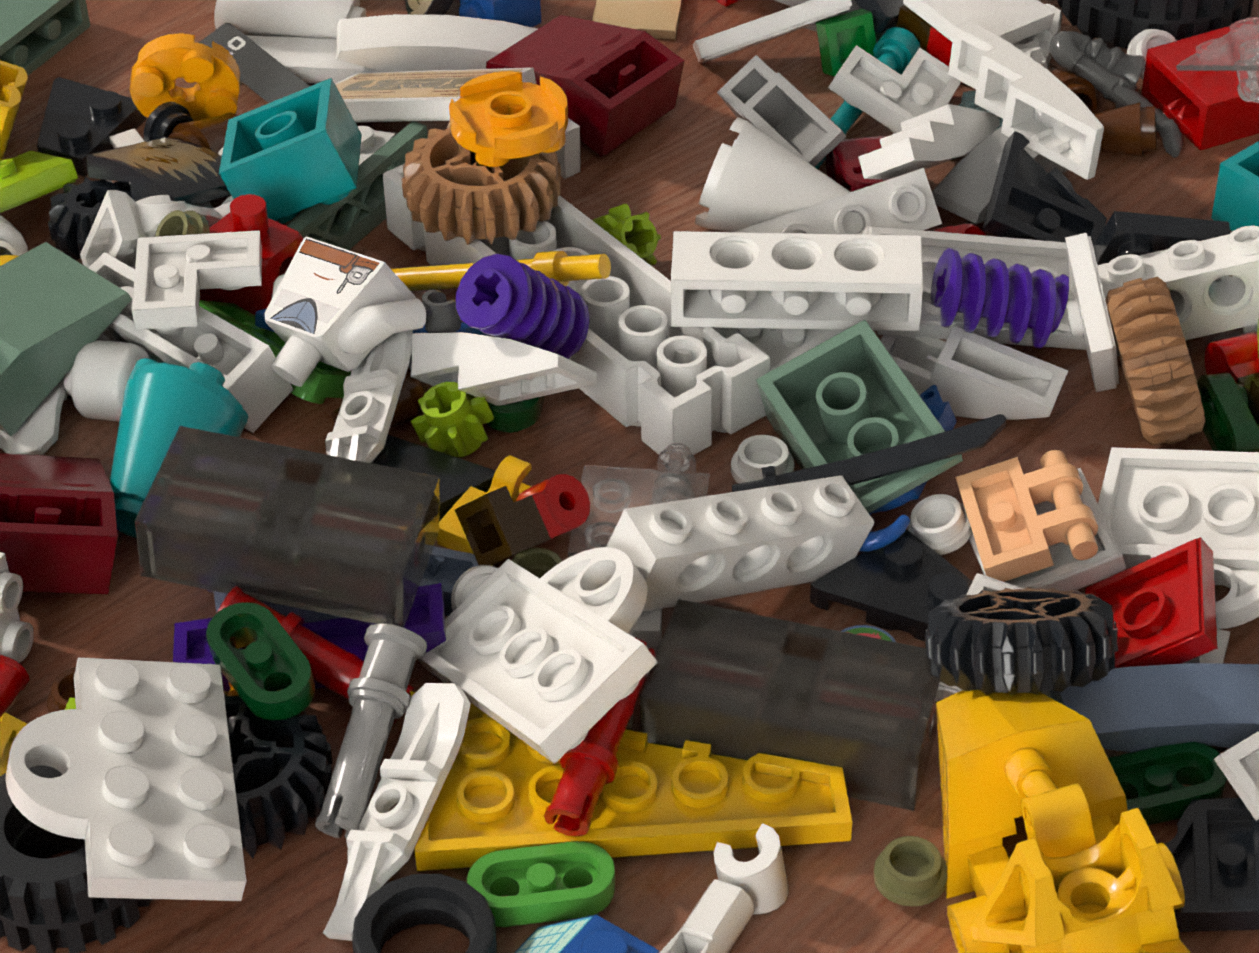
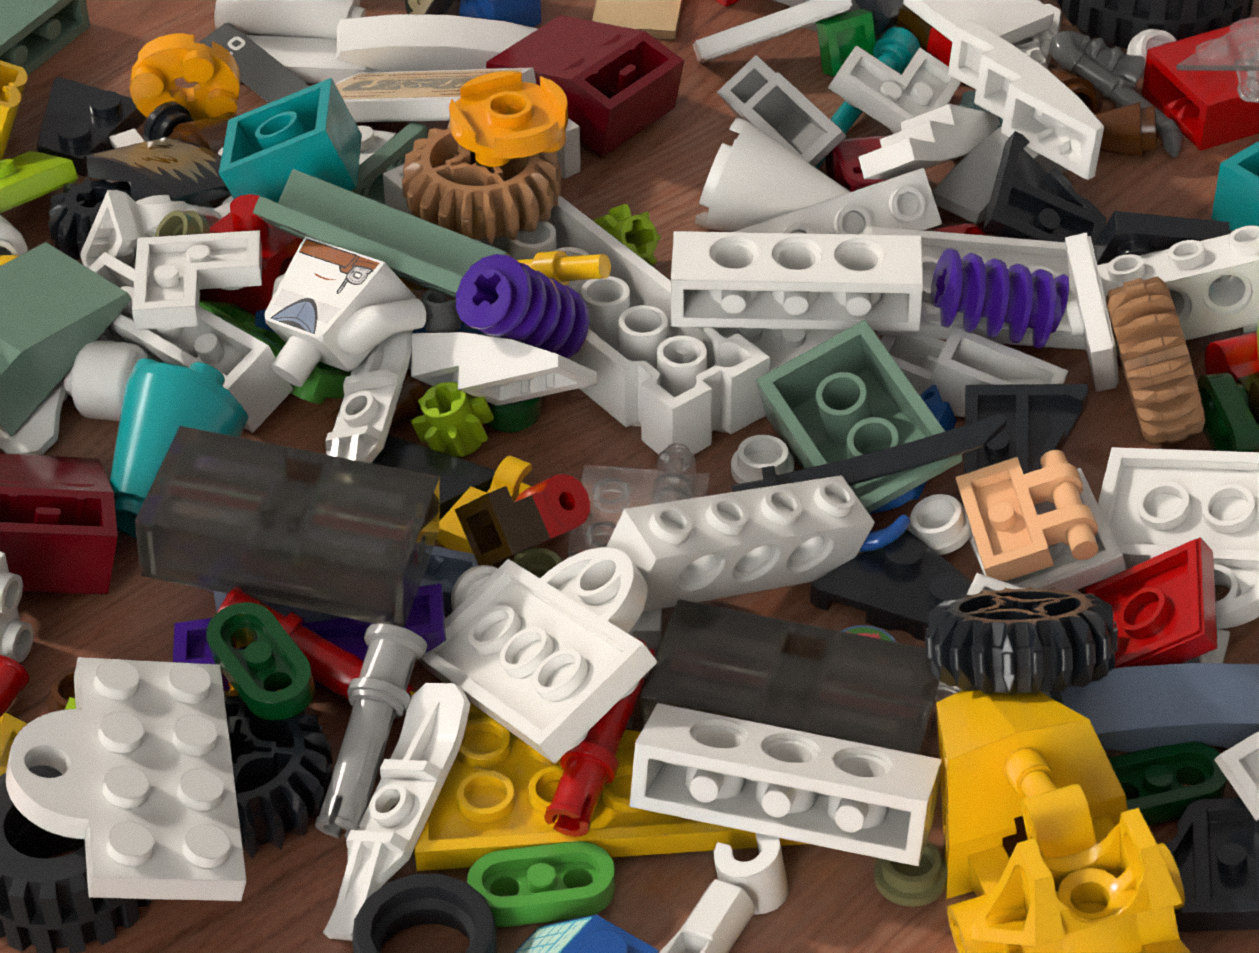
(407, 244): none -> sand green fence
(785, 783): none -> white brick
(1036, 417): none -> black wing

